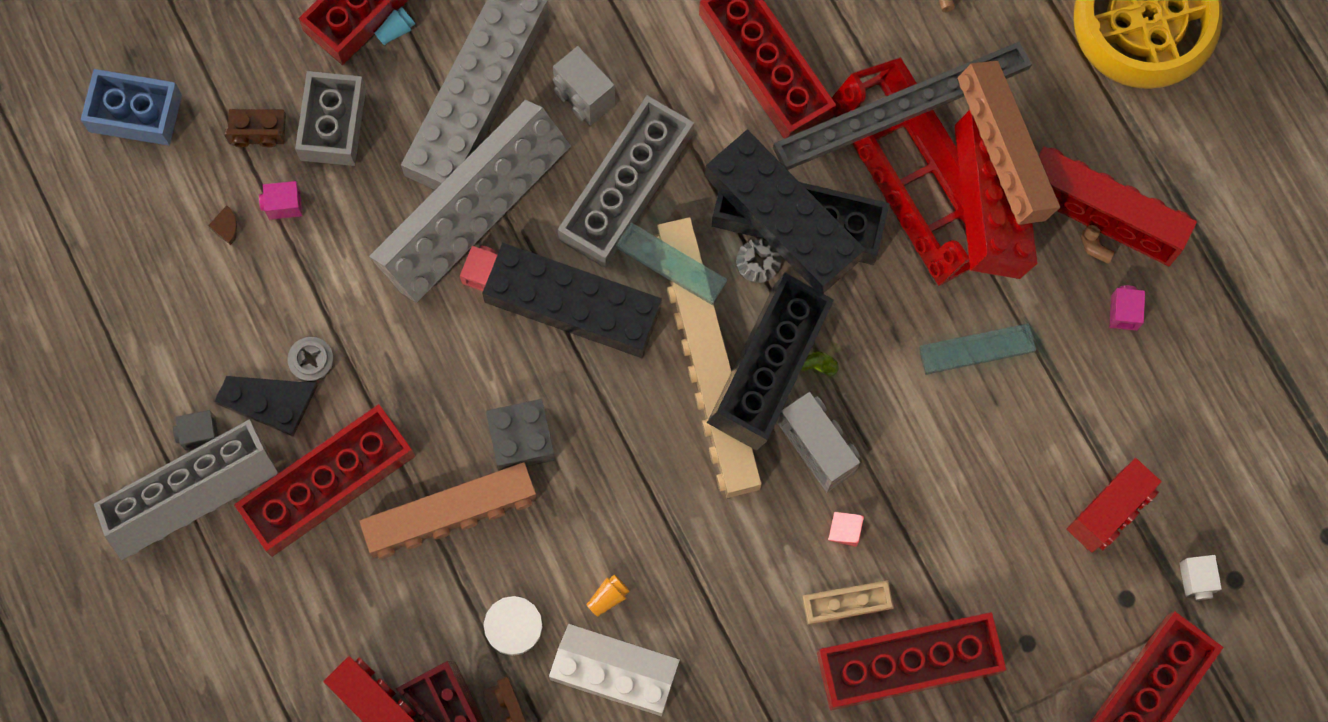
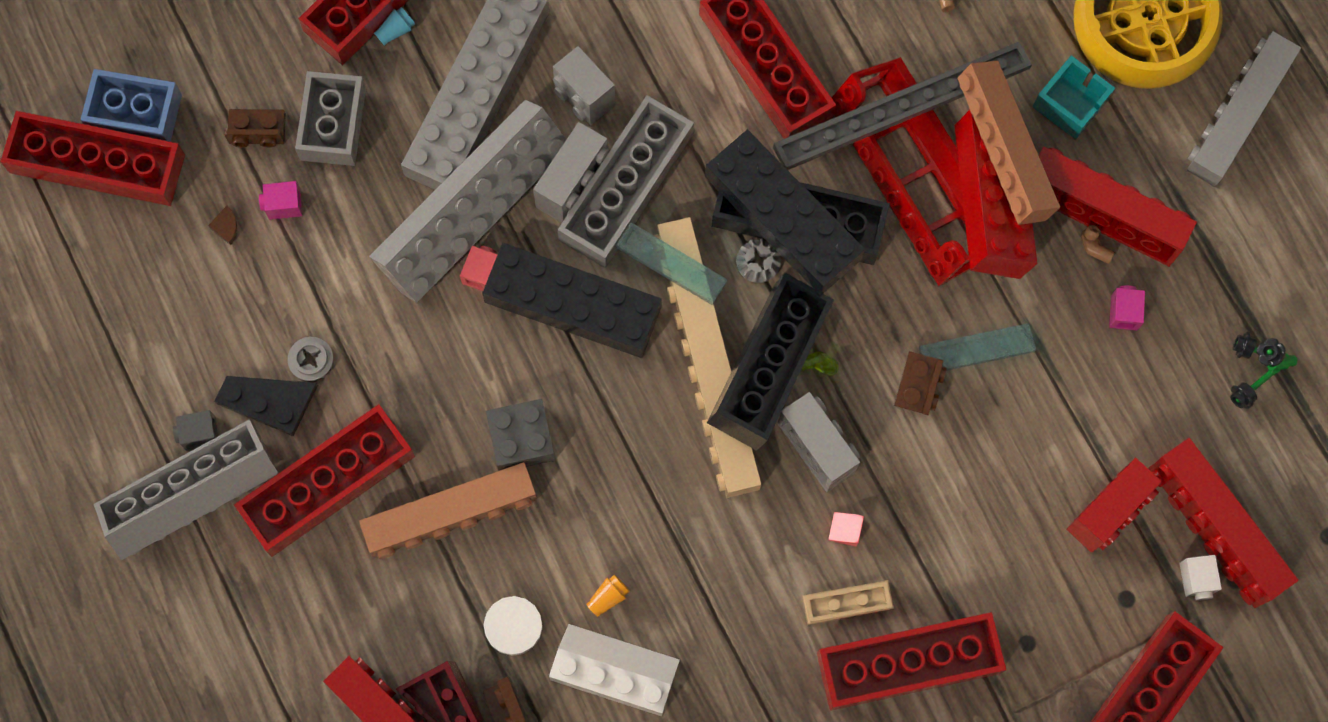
(93, 158): none -> red brick
(570, 172): none -> light grey brick
(919, 383): none -> reddish brown bracket
(1068, 101): none -> teal piece
(1222, 524): none -> red brick
(1243, 109): none -> light grey brick
(1270, 354): none -> black plant

